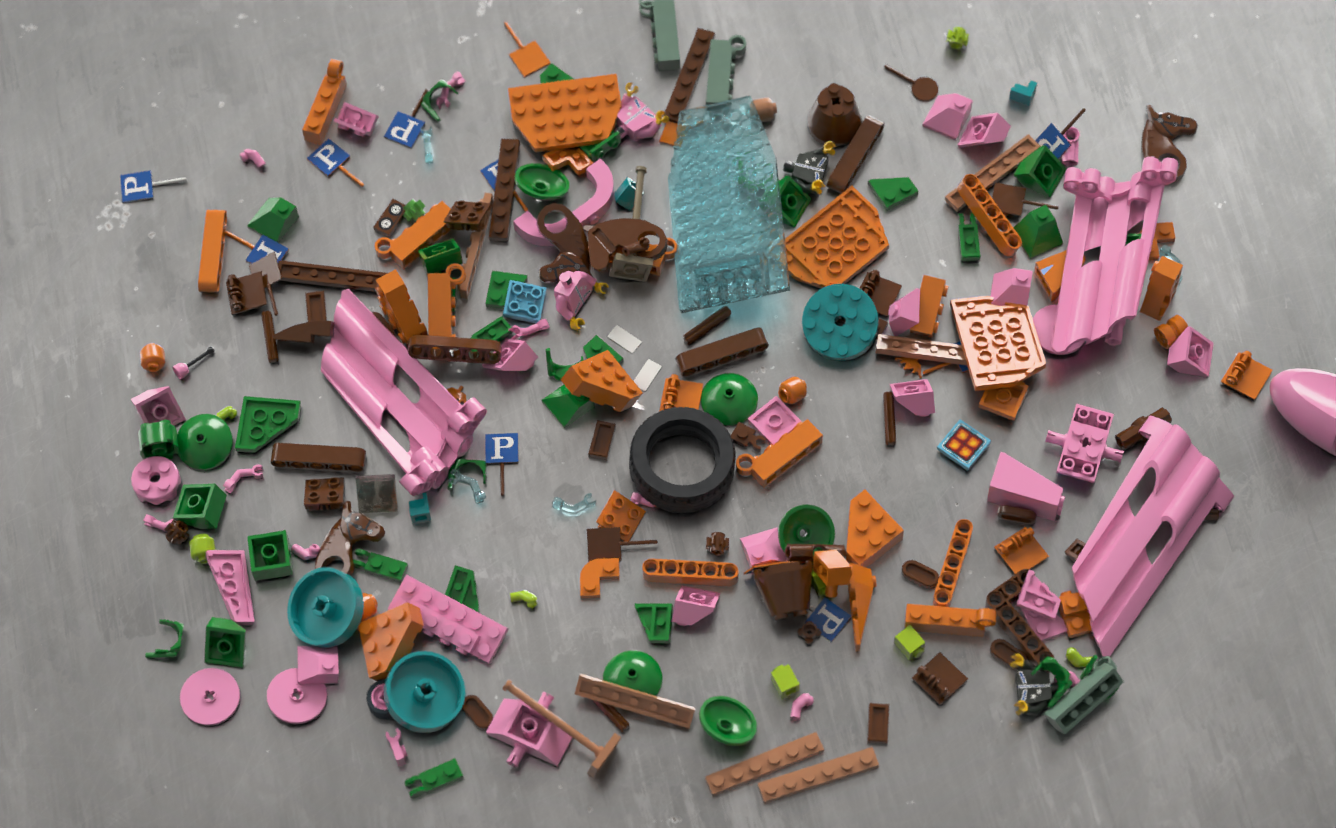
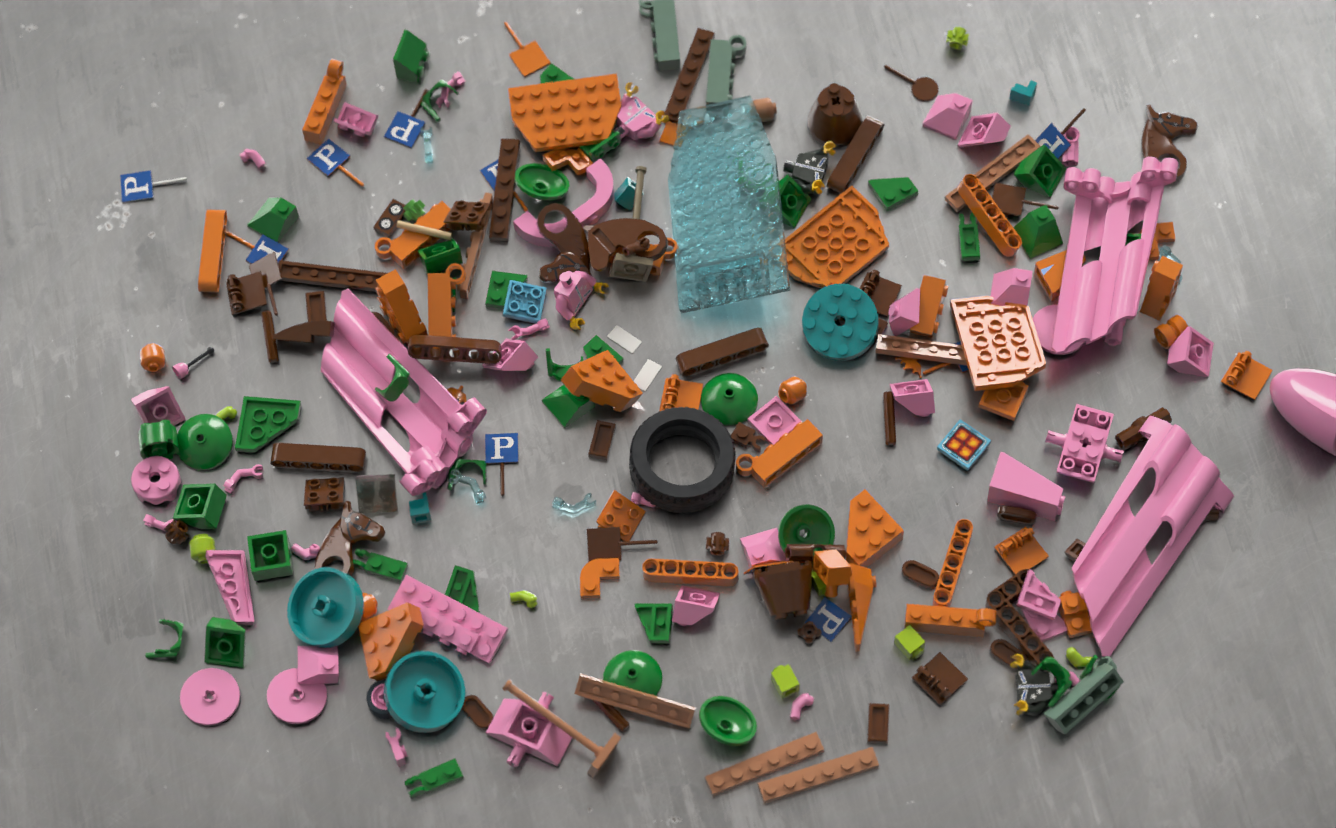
(398, 384): none -> green helmet
(410, 57): none -> green slope
(424, 230): none -> tan piece
(495, 330): green hinge -> none
(707, 324): reddish brown axle -> none

